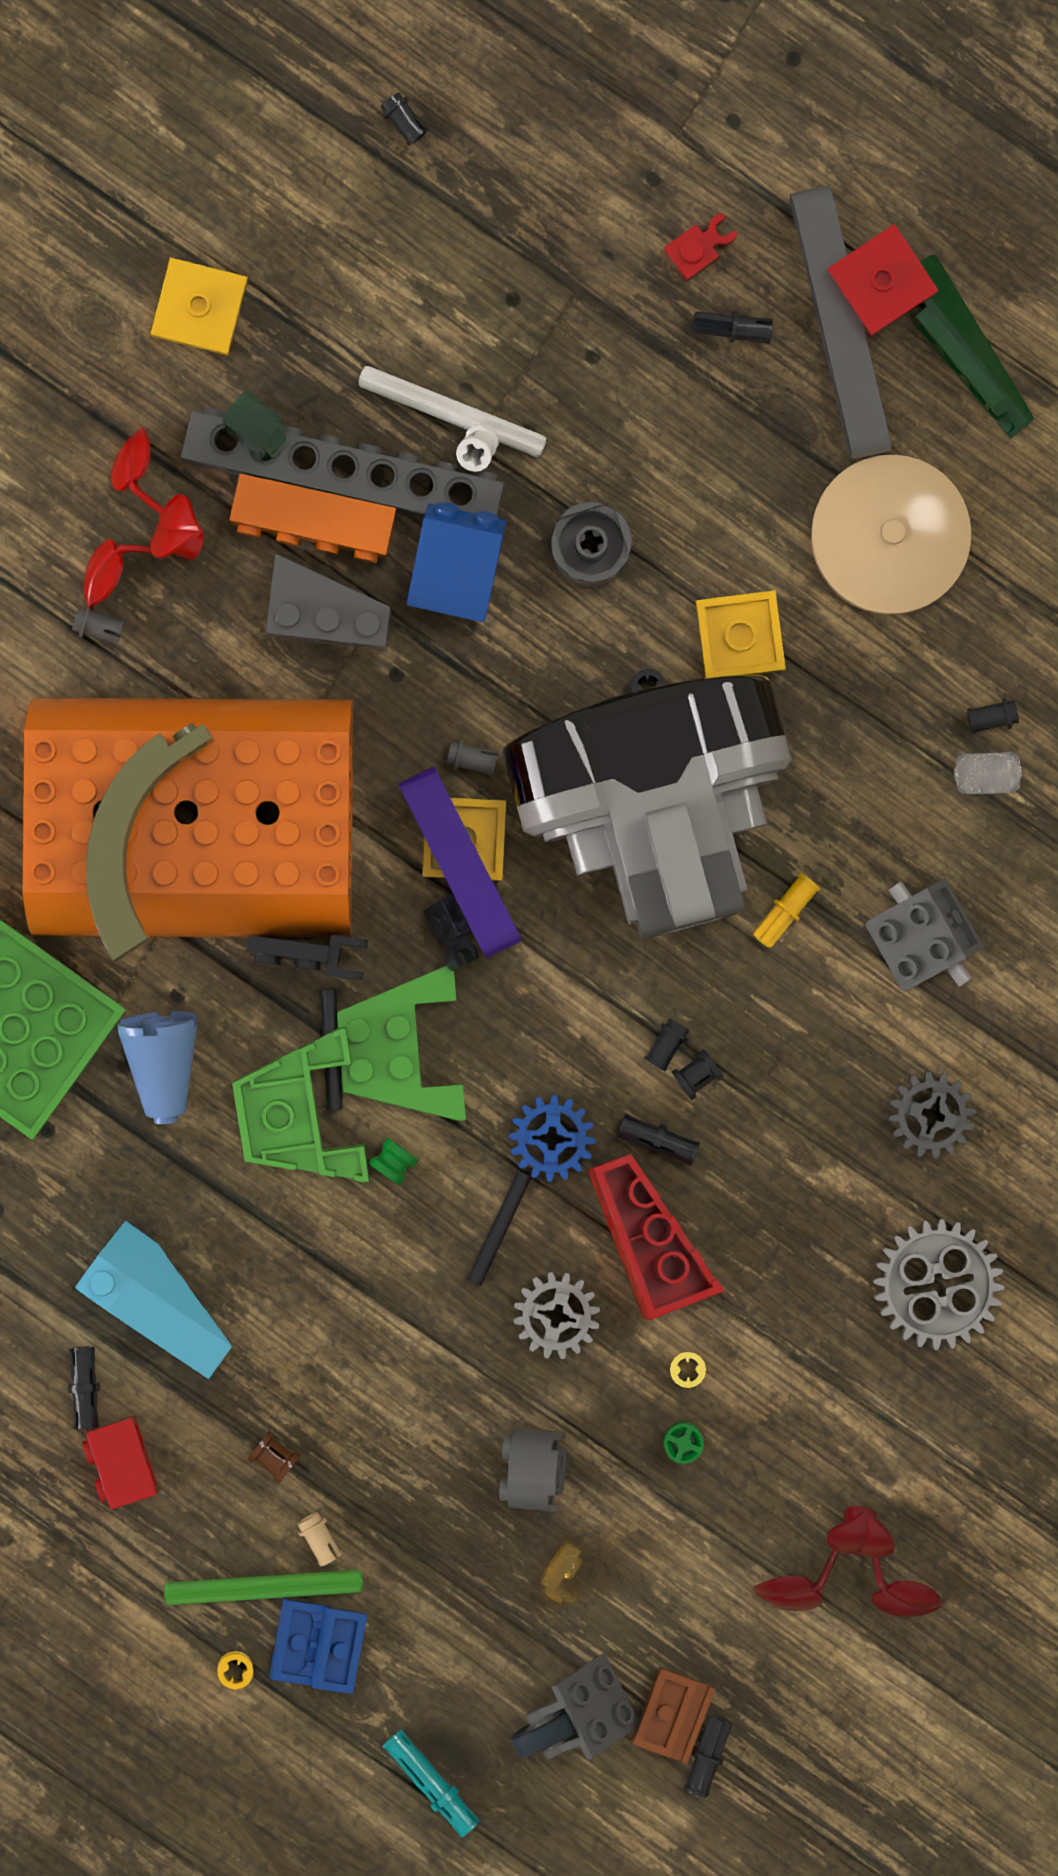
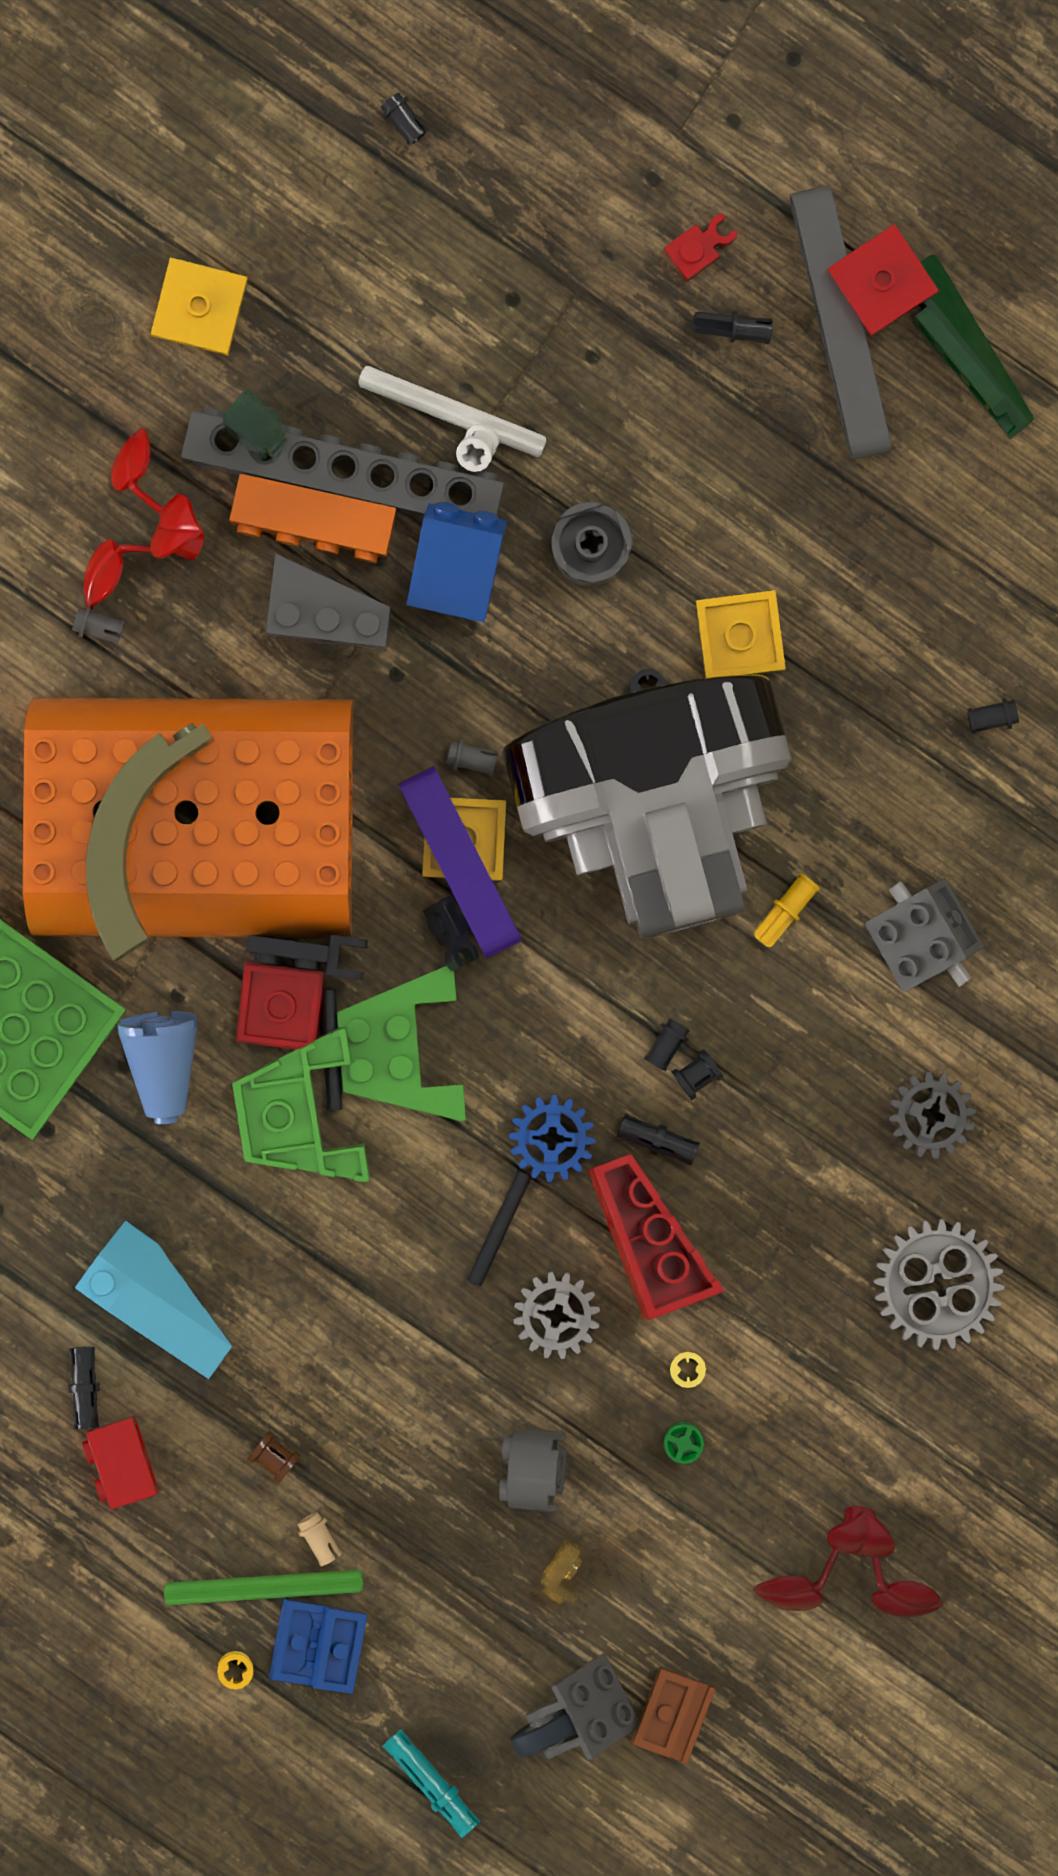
(279, 1005): none -> red plate
(393, 1161): green wheel -> none
(708, 1756): black axle -> none
(891, 534): tan dish -> none
(987, 772): clear gear -> none

